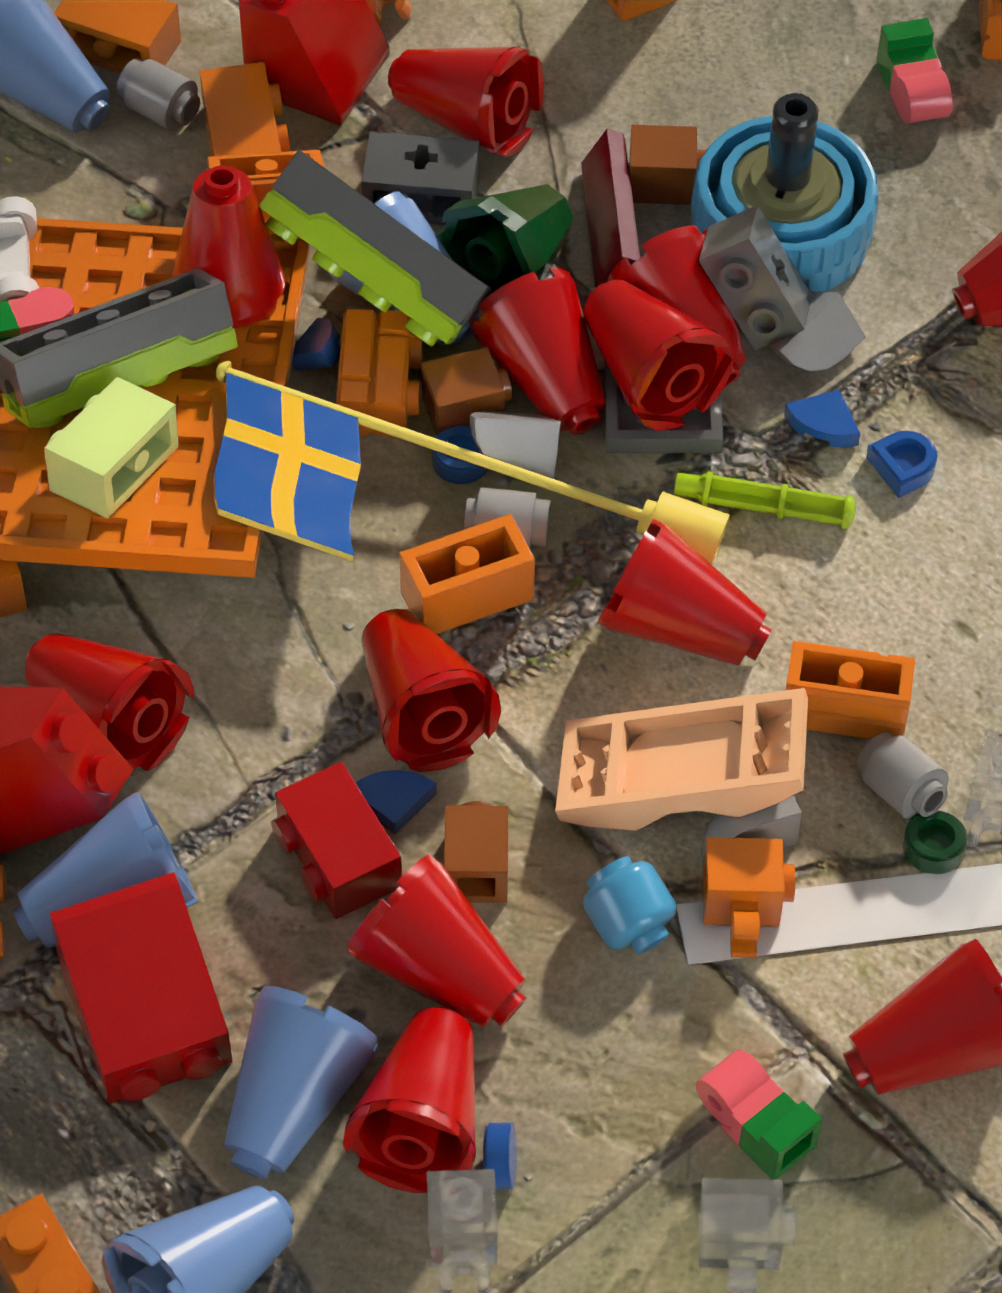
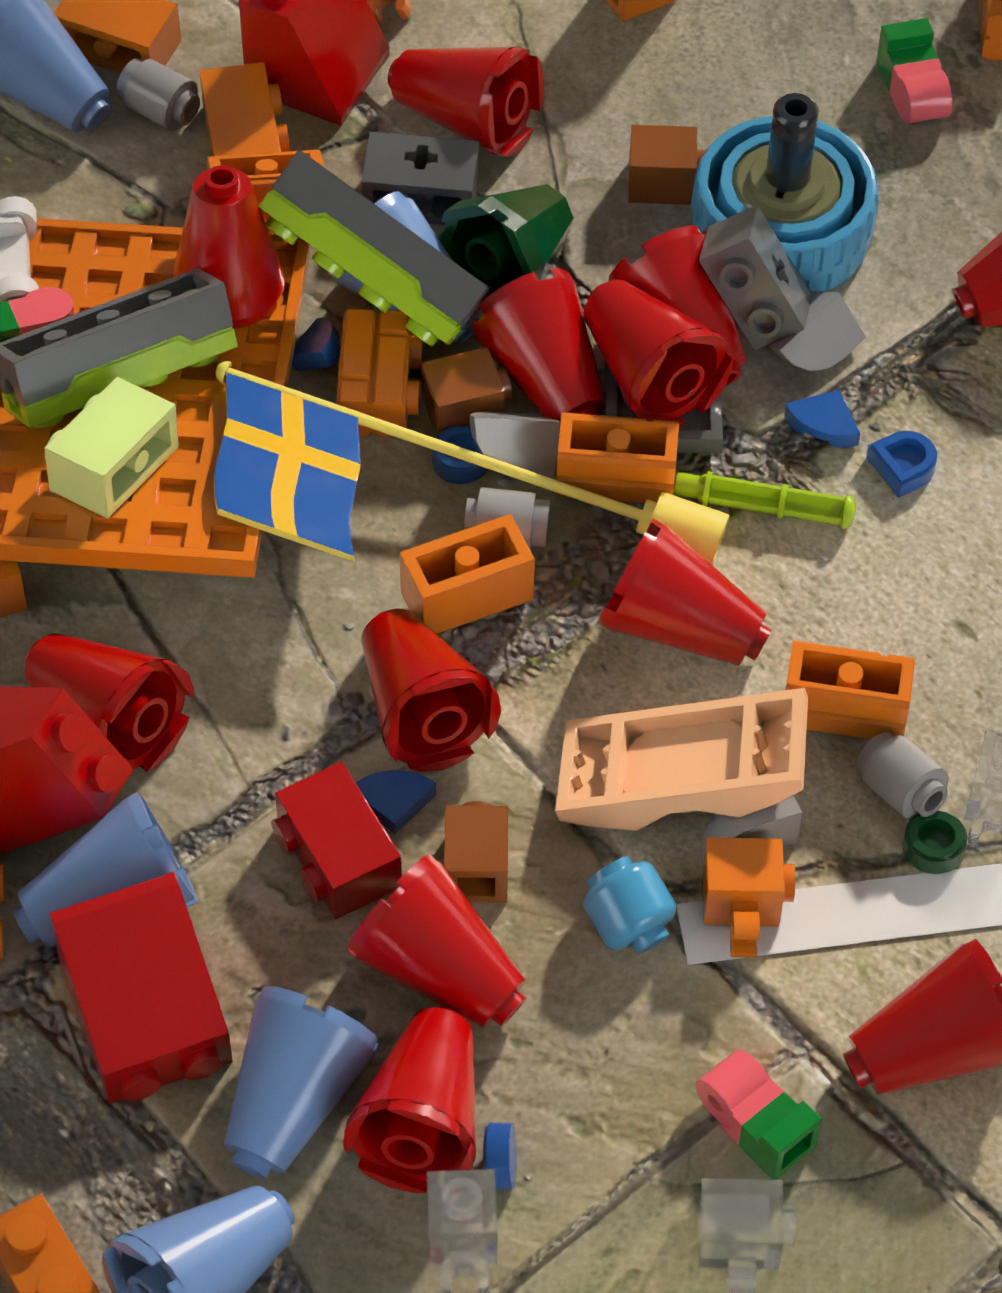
(609, 205): dark red tile -> none
(618, 456): none -> orange brick

